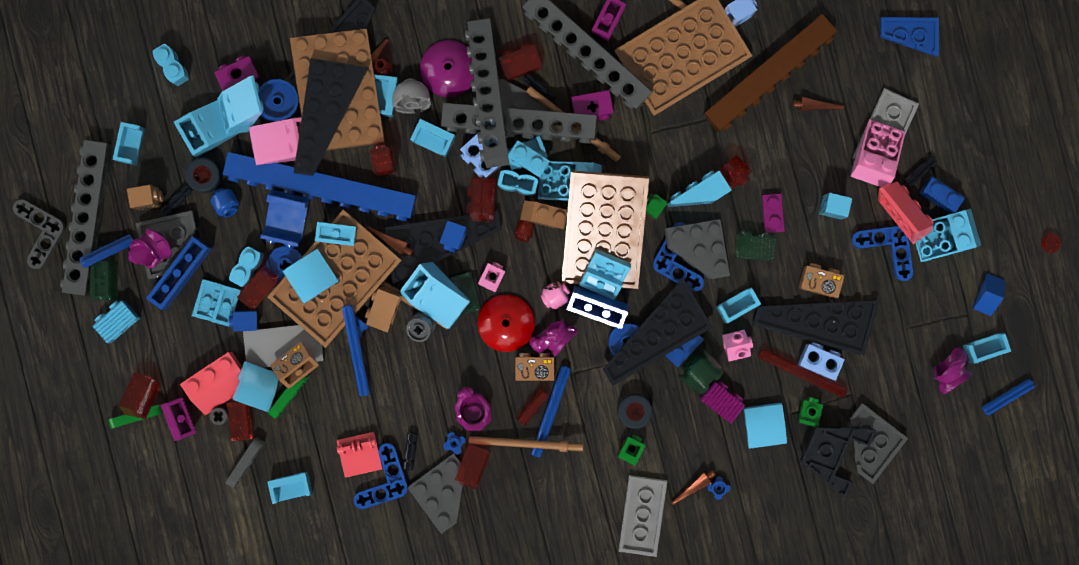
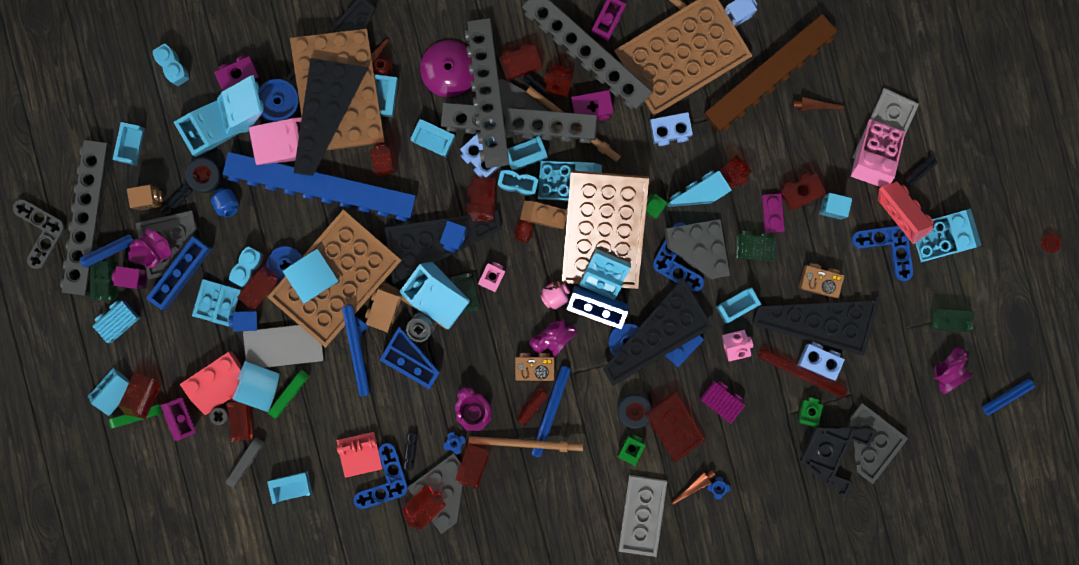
(109, 392): none -> medium azure brick
(129, 278): none -> magenta brick
(285, 218): blue panel -> none
(294, 365): medium nougat brick -> none
(335, 234): medium azure plate -> none
(400, 246): copper piece -> none
(410, 95): light grey cylinder -> none
(410, 360): none -> blue wedge
(423, 508): none -> clear red hinge
(520, 326): red dish -> none
(528, 159): medium azure plate -> none
(558, 80): none -> clear red brick
(669, 124): none -> light blue brick
(675, 427): none -> clear red tile
(701, 372): clear green brick -> none
(765, 425): medium azure slope -> none
(813, 187): none -> clear red brick
(912, 32): blue wing -> none
(941, 195): blue brick -> none
(951, 320): none -> clear green hinge
(987, 348): medium azure panel -> none
(990, 295): blue slope -> none

